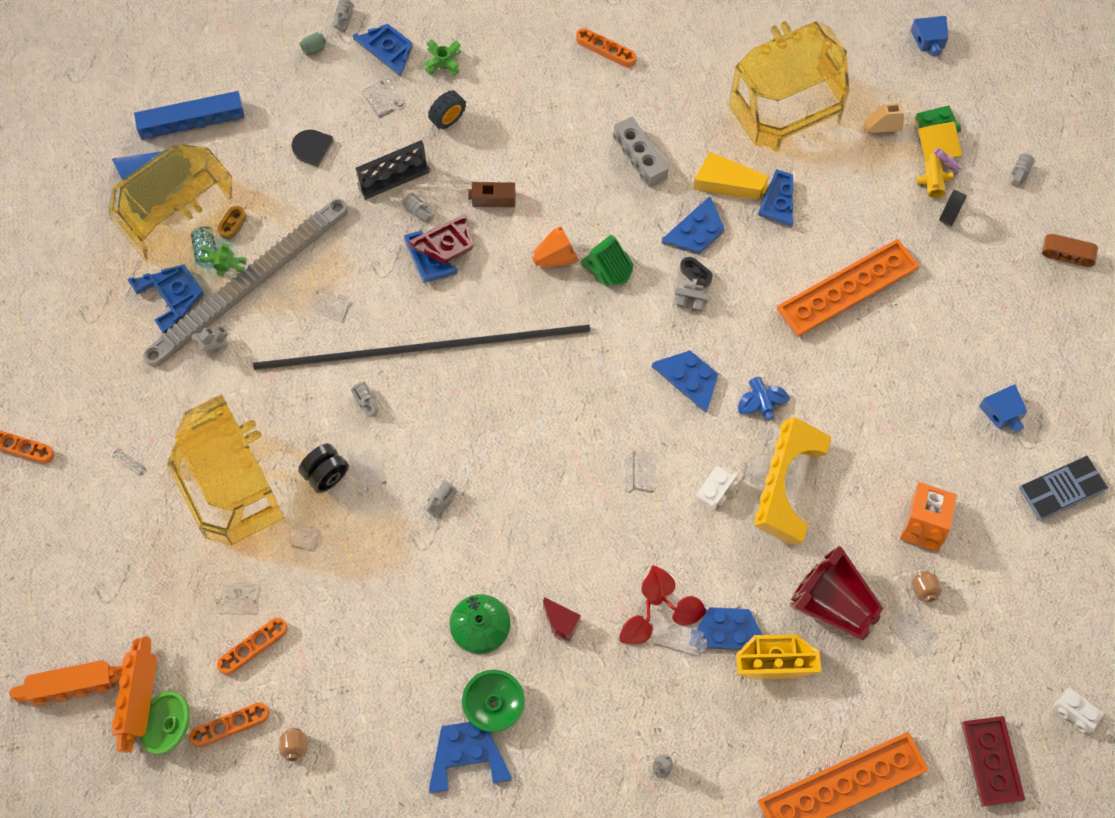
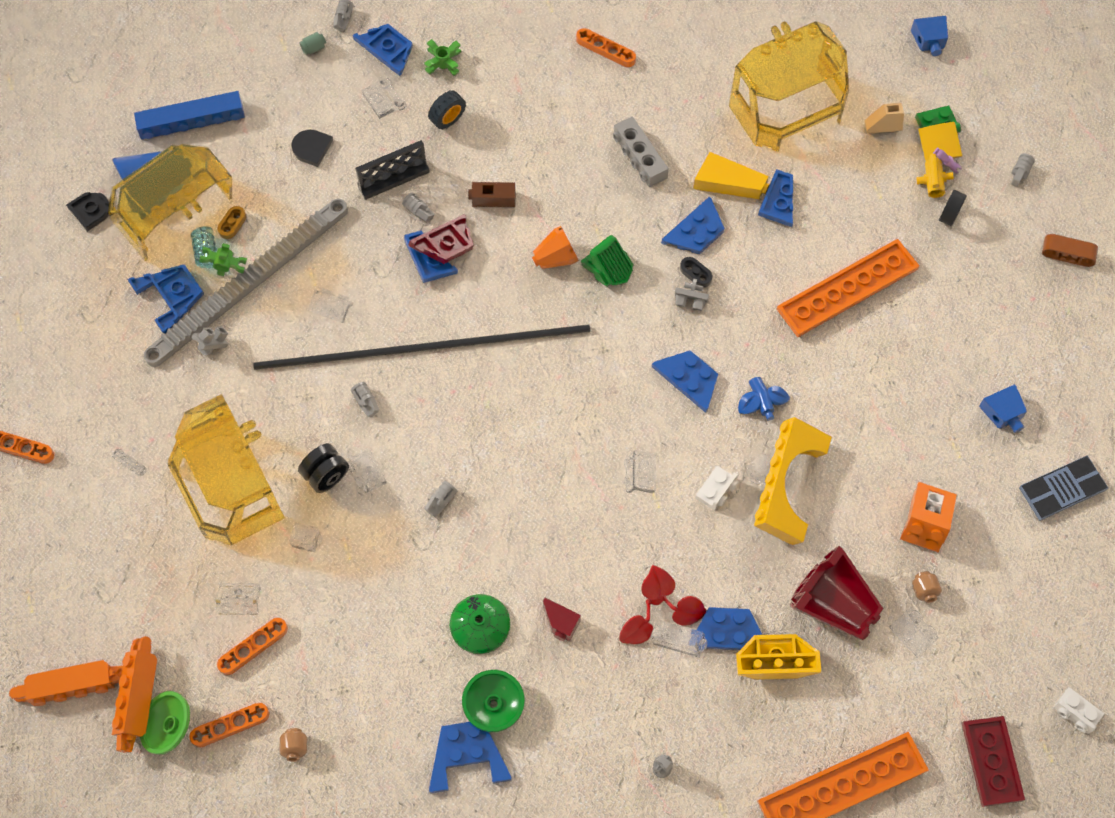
(89, 209): none -> black tile

